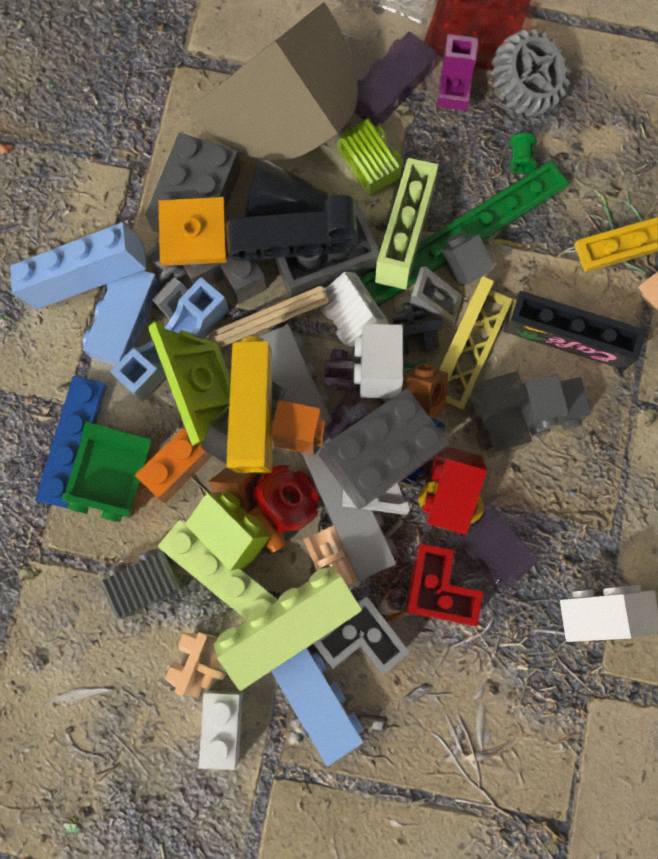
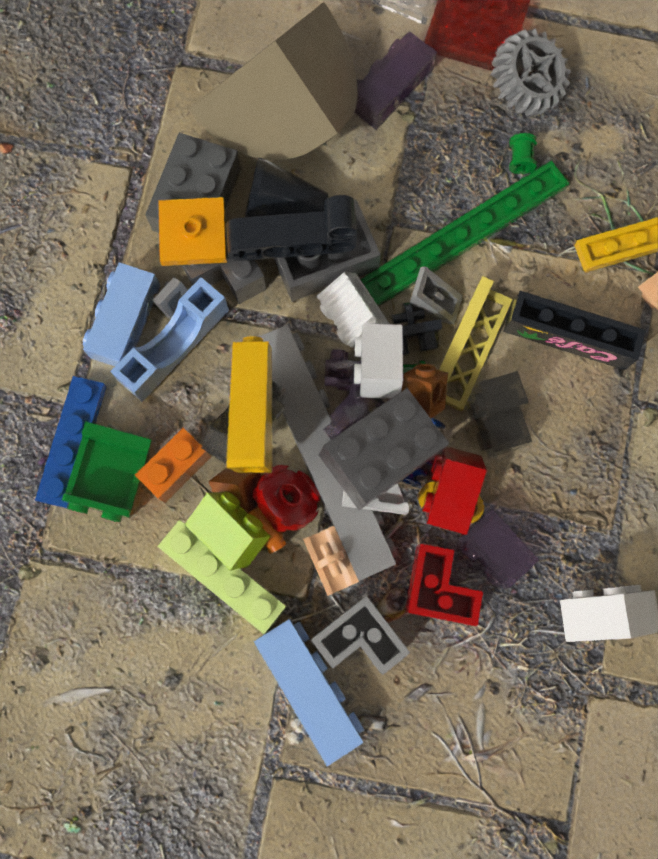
(78, 266): light blue brick -> none
(141, 584): dark grey brick -> none
(166, 273): light grey bush -> none
(195, 377): lime wing -> none
(200, 666): light nougat hips -> none
(220, 729): white brick -> none
(269, 316): tan axle -> none
(285, 627): yellowish green brick -> none
(298, 427): orange brick -> none
(369, 156): lime brick -> none
(406, 223): yellowish green brick -> none
(457, 72): magenta brick -> none
(466, 257): dark grey brick -> none
(554, 404): dark grey brick -> none

